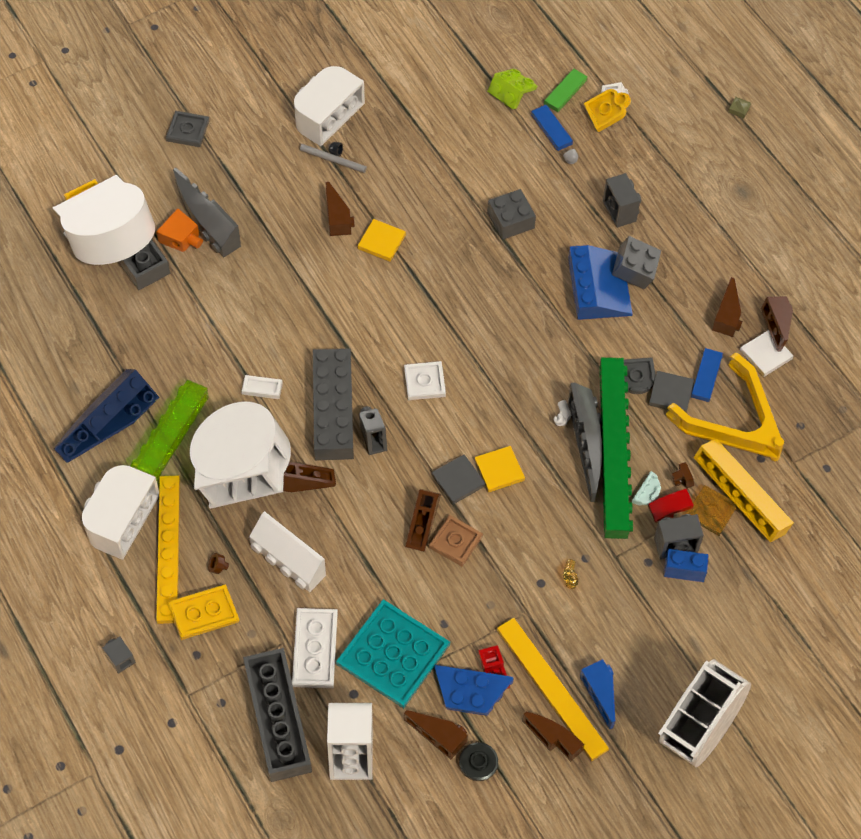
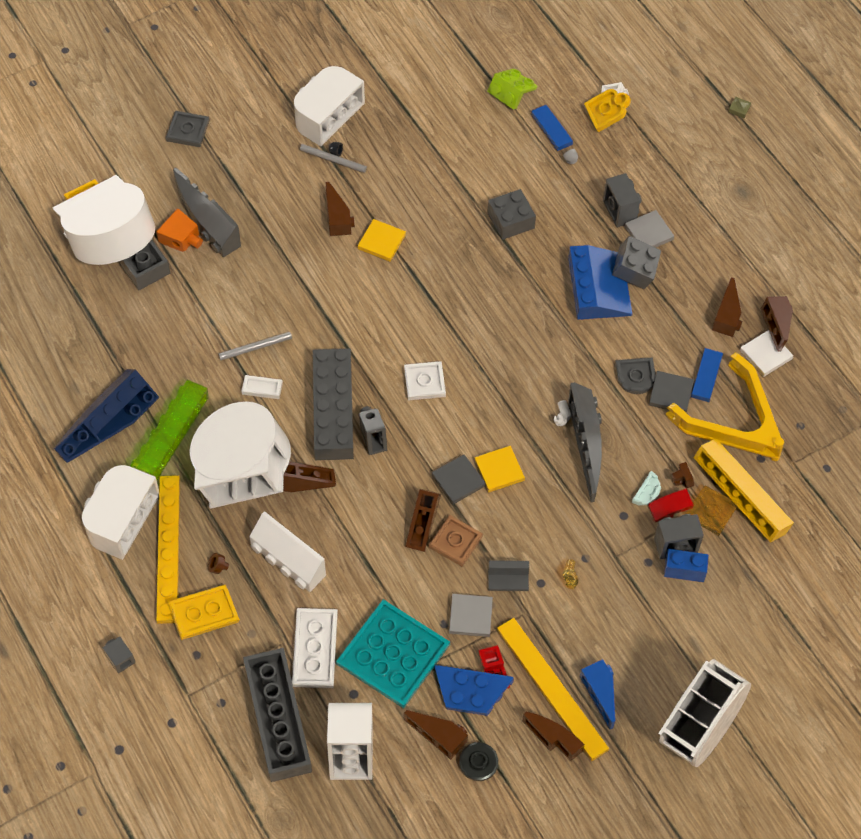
(254, 346): none -> light grey bar
(471, 615): none -> light grey tile
(508, 576): none -> dark grey panel
(565, 90): bright green tile -> none
(614, 448): green brick -> none
(650, 229): none -> light grey tile

